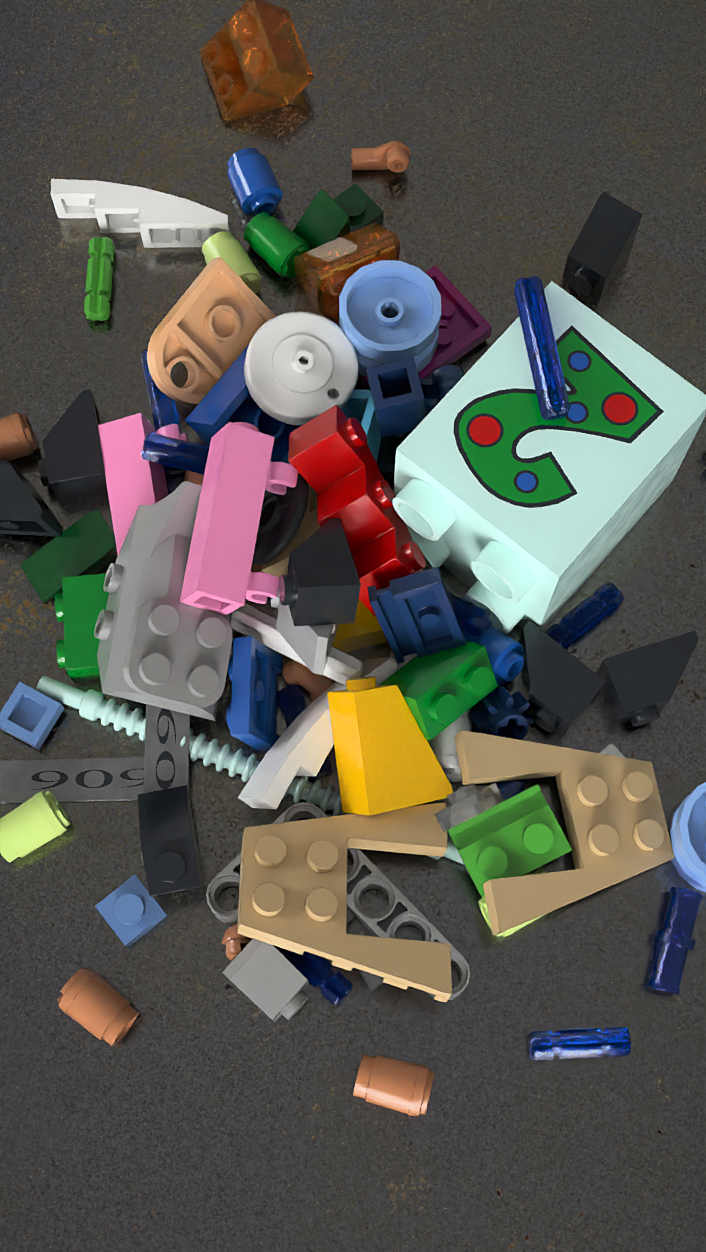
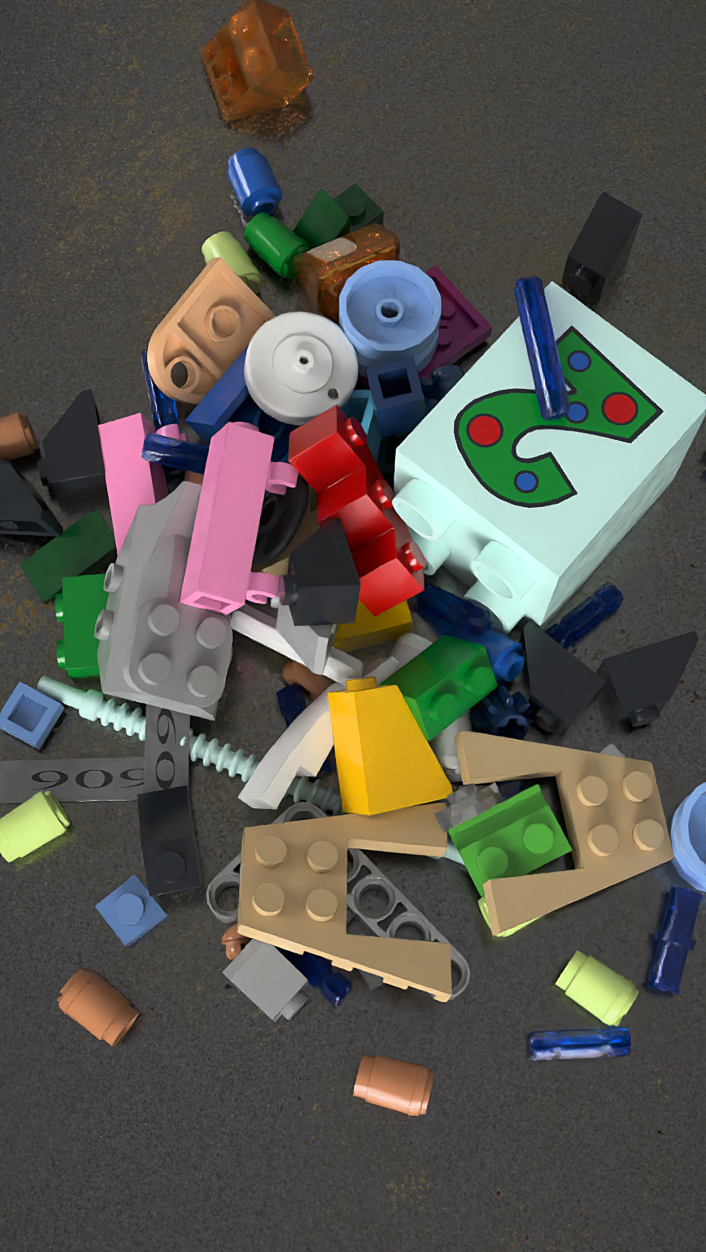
(99, 279): bright green axle -> none
(122, 208): white slope -> none
(254, 688): blue plate -> none
(389, 156): nougat arm -> none
(417, 615): dark blue plate -> none
(598, 988): none -> yellowish green piece

